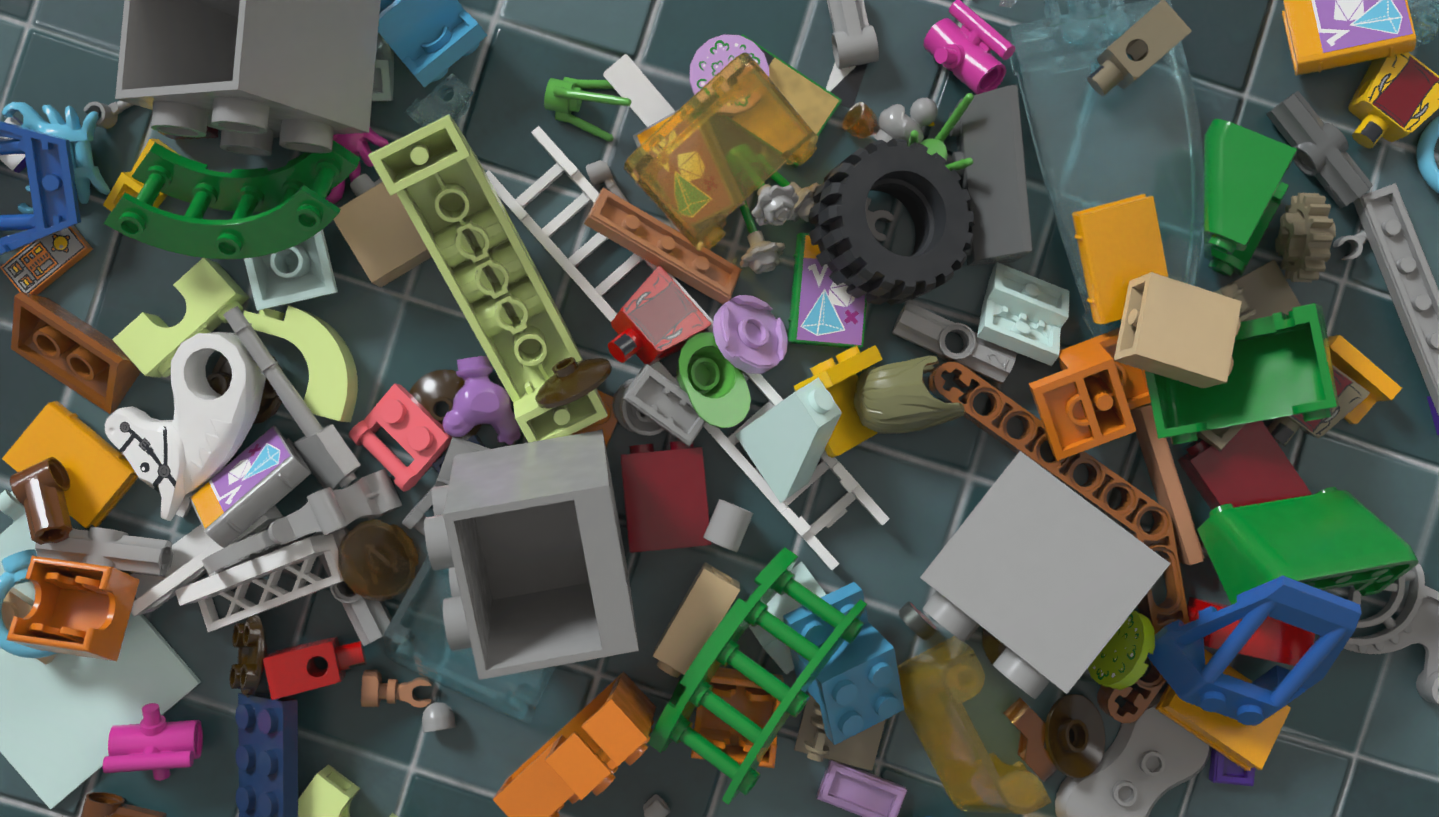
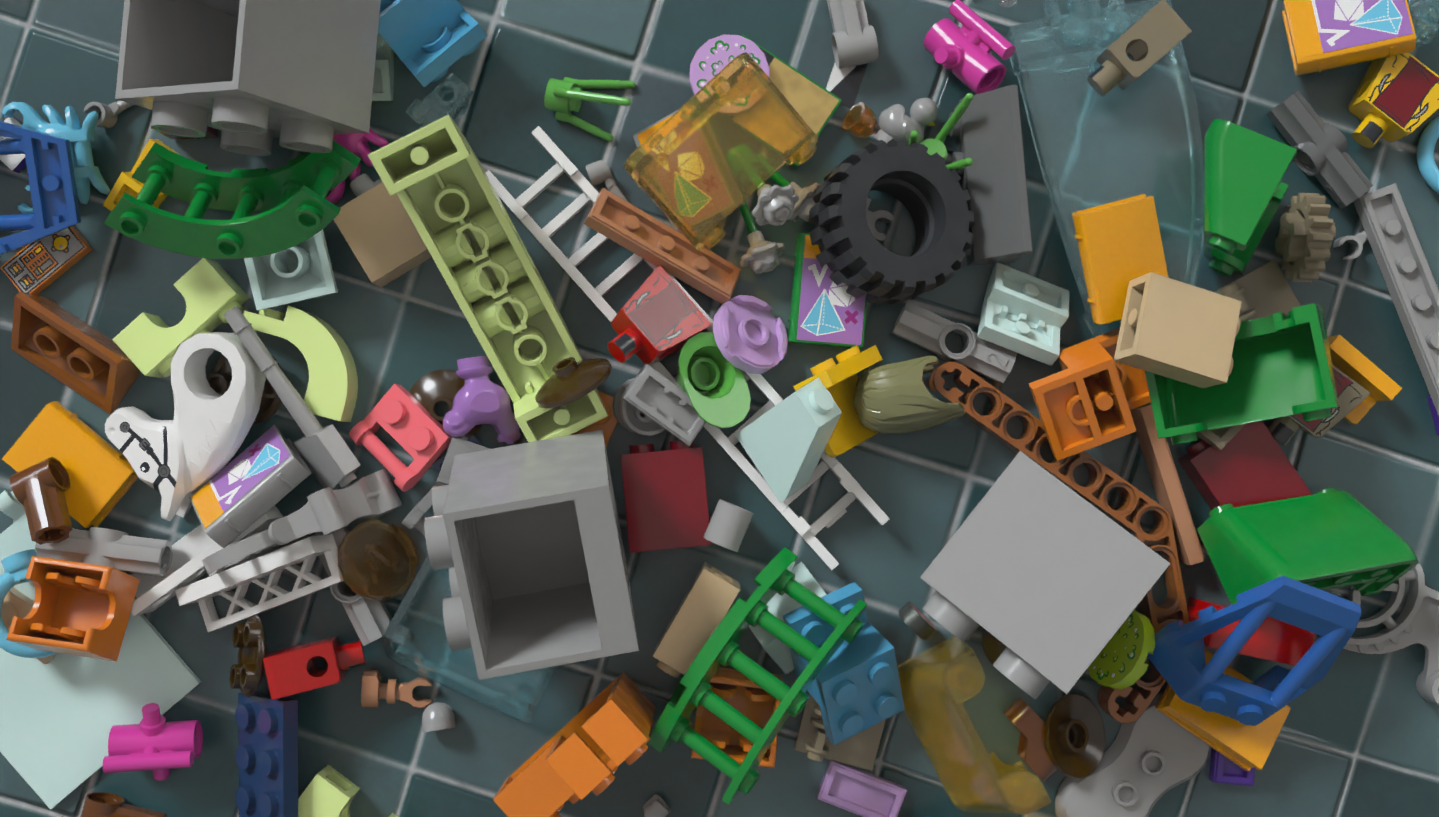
(633, 84): white sticker -> none

